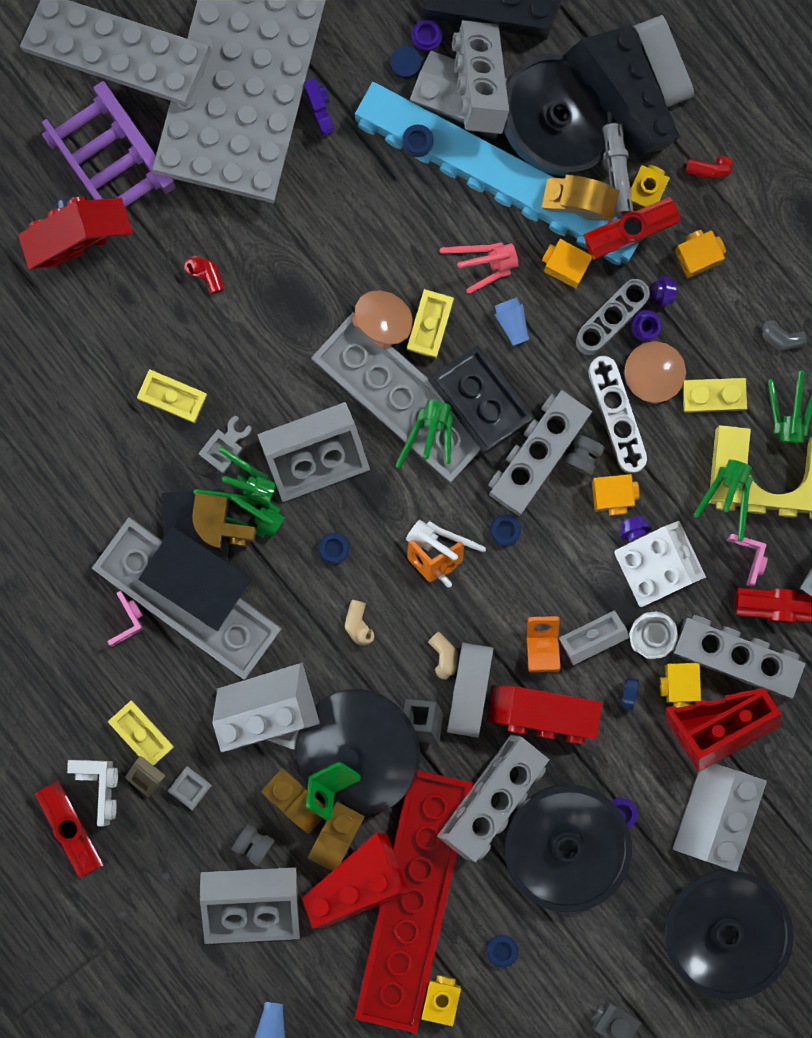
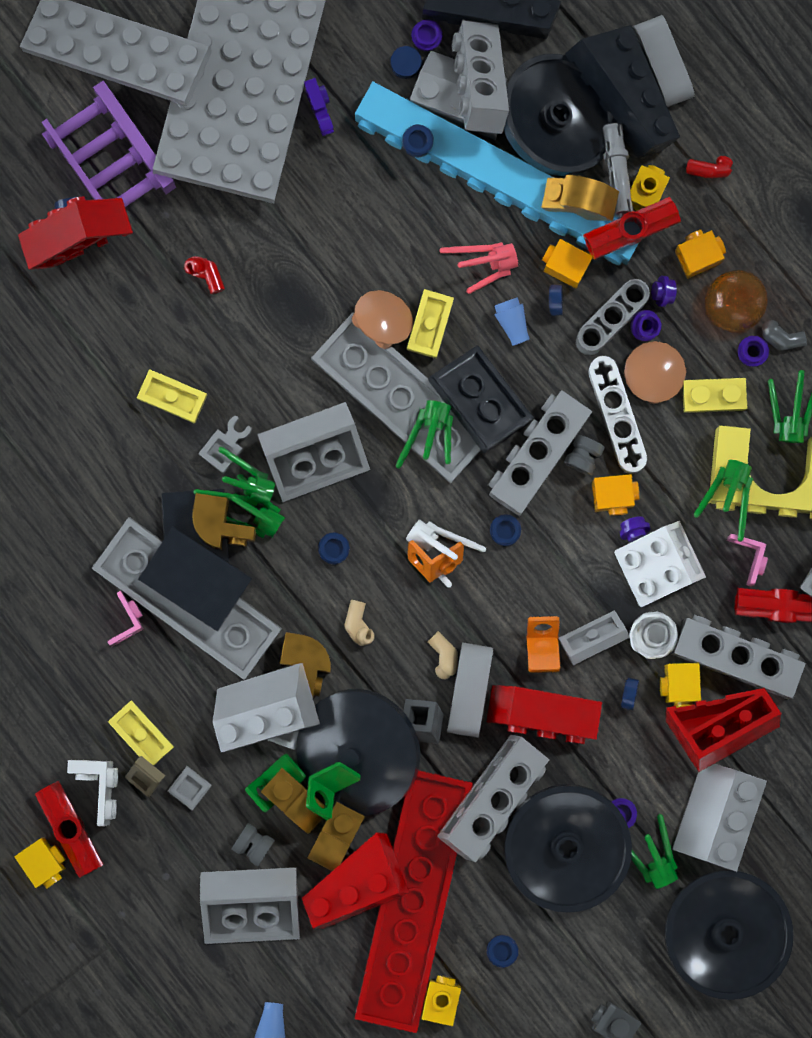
(42, 863): none -> yellow brick
(283, 762): none -> green bracket
(309, 652): none -> pearl gold brick
(556, 299): none -> dark blue tile
(661, 869): none -> green plant
(736, 301): none -> clear orange cylinder
(757, 342): none -> dark purple plate

